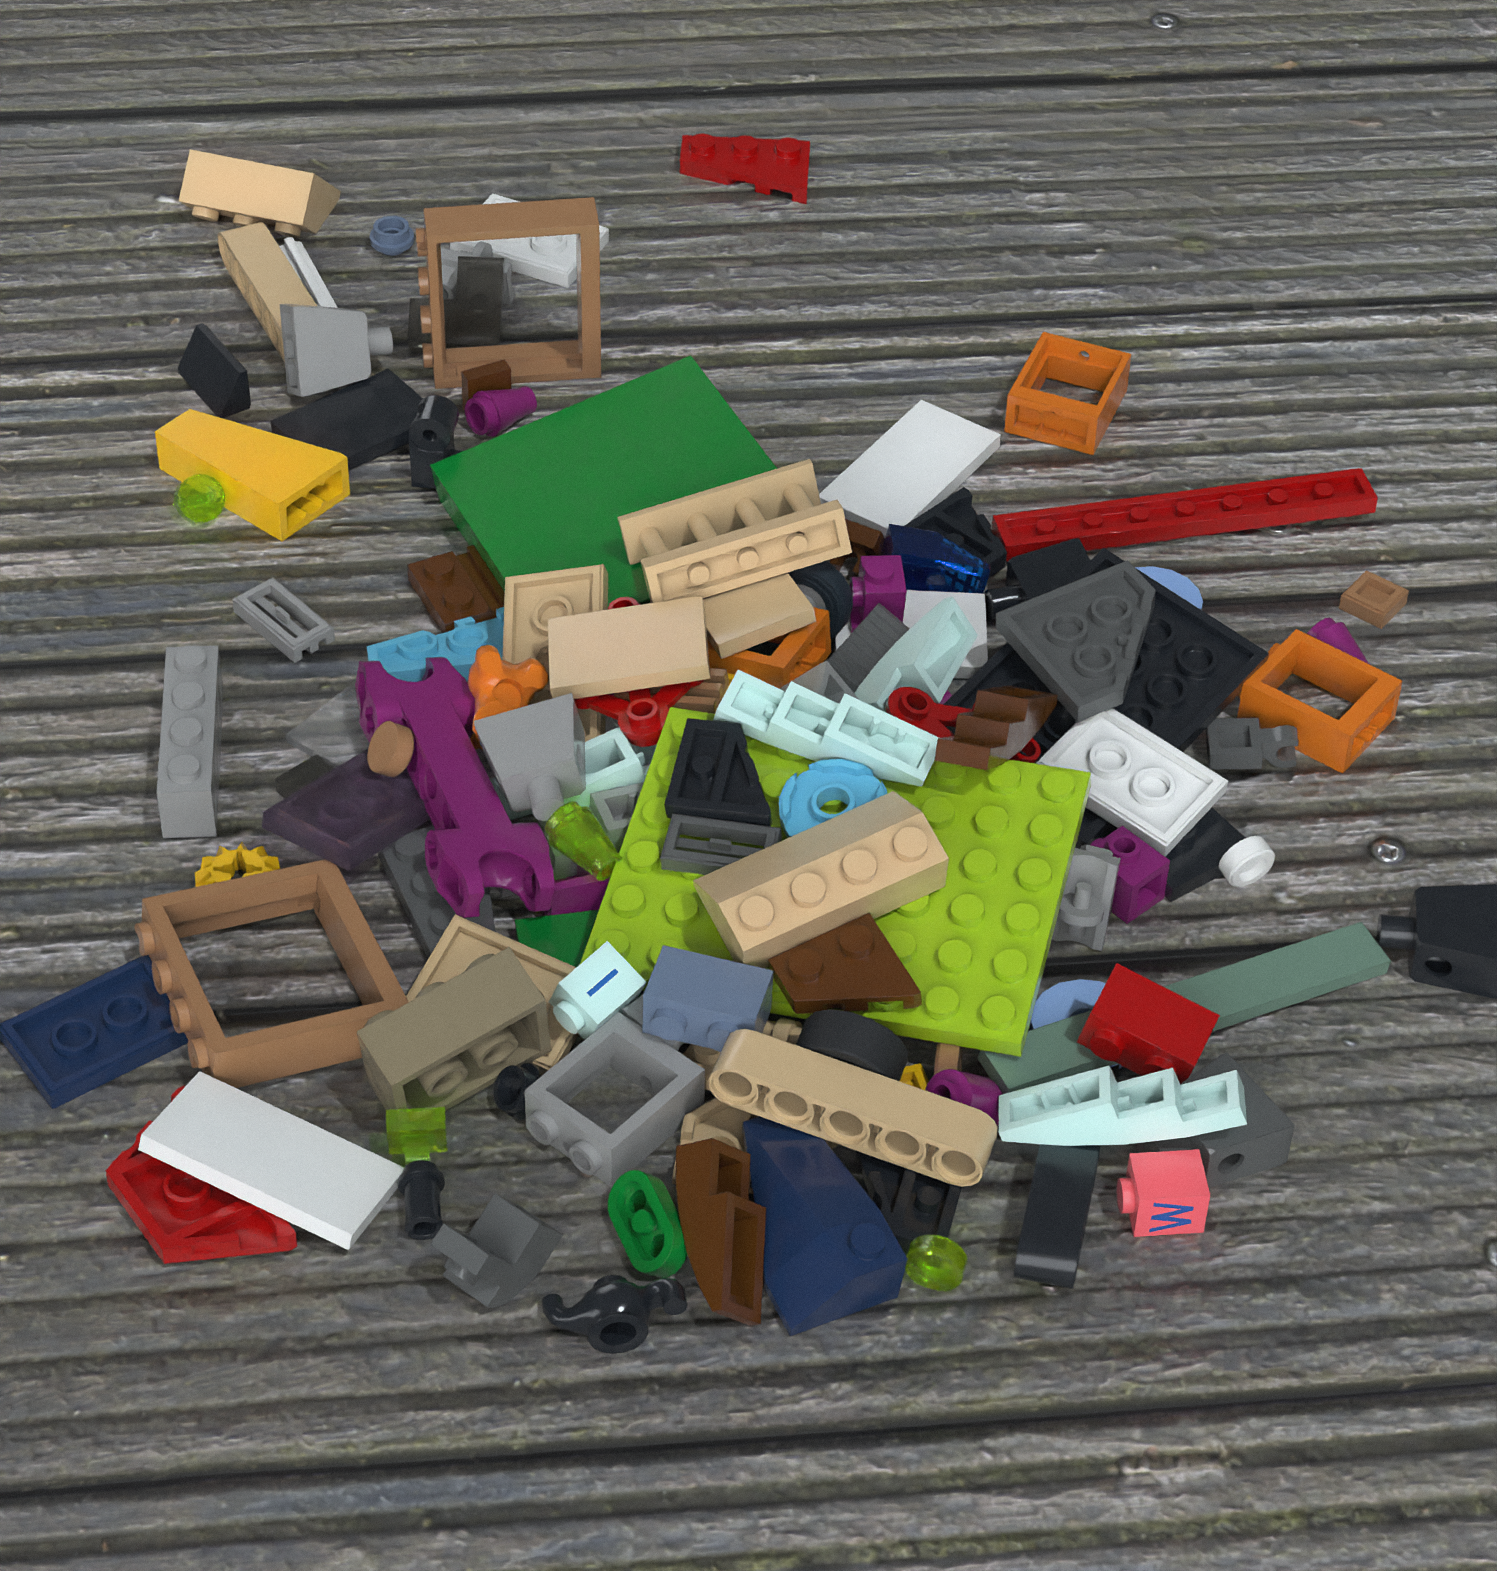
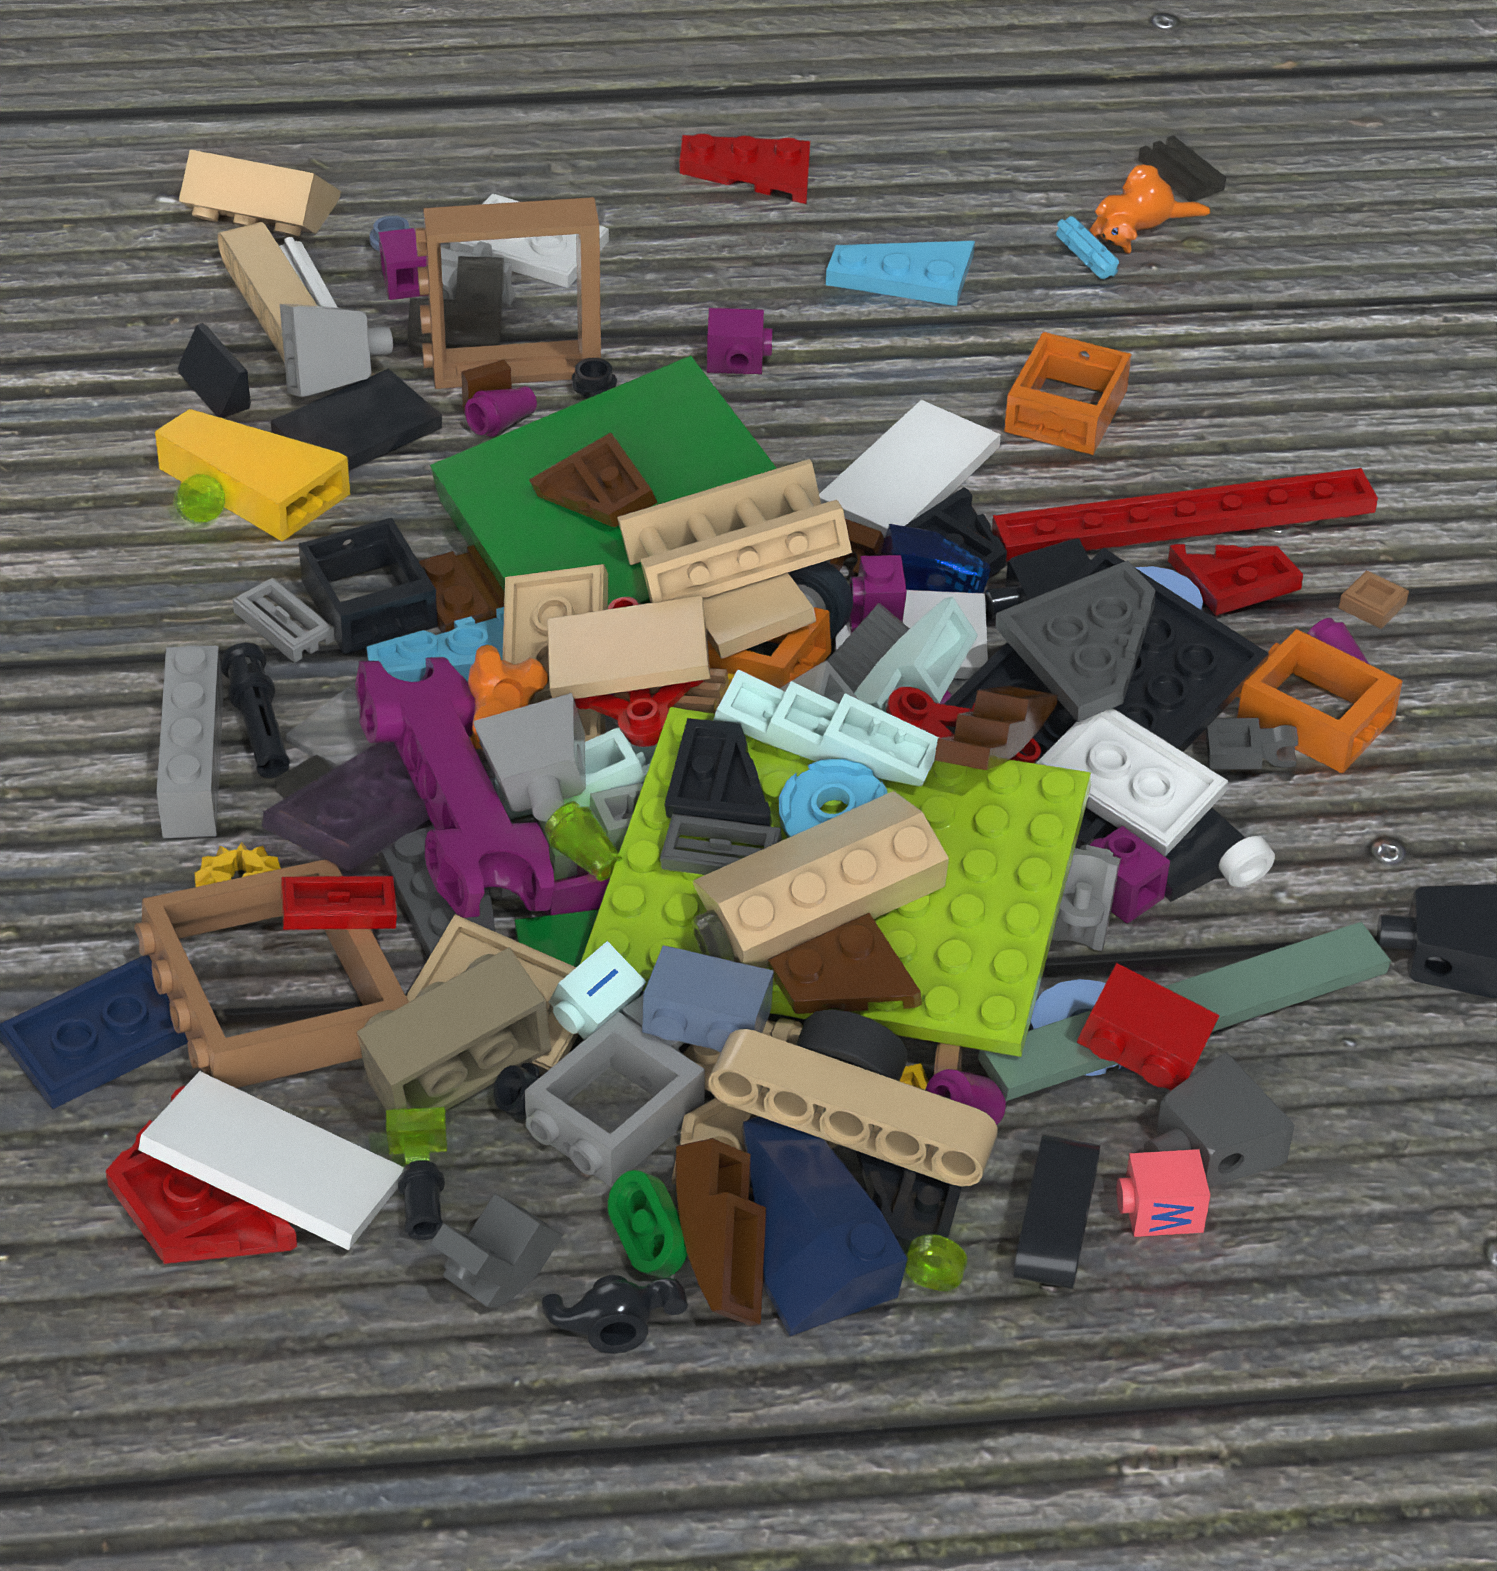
(252, 694): none -> black pin
(338, 902): none -> red tile
(379, 614): none -> black window
(390, 749): medium nougat tile -> none
(400, 263): none -> magenta brick
(431, 438): black leg -> none
(593, 377): none -> black plate
(596, 483): none -> reddish brown wing
(712, 936): none -> clear smoke tile
(737, 341): none -> magenta brick
(904, 270): none -> medium azure wing
(1087, 247): none -> medium azure axle
(1101, 1111): light aqua slope -> none
(1141, 206): none -> orange animal
(1184, 167): none -> clear smoke tile
(1237, 574): none -> red wing

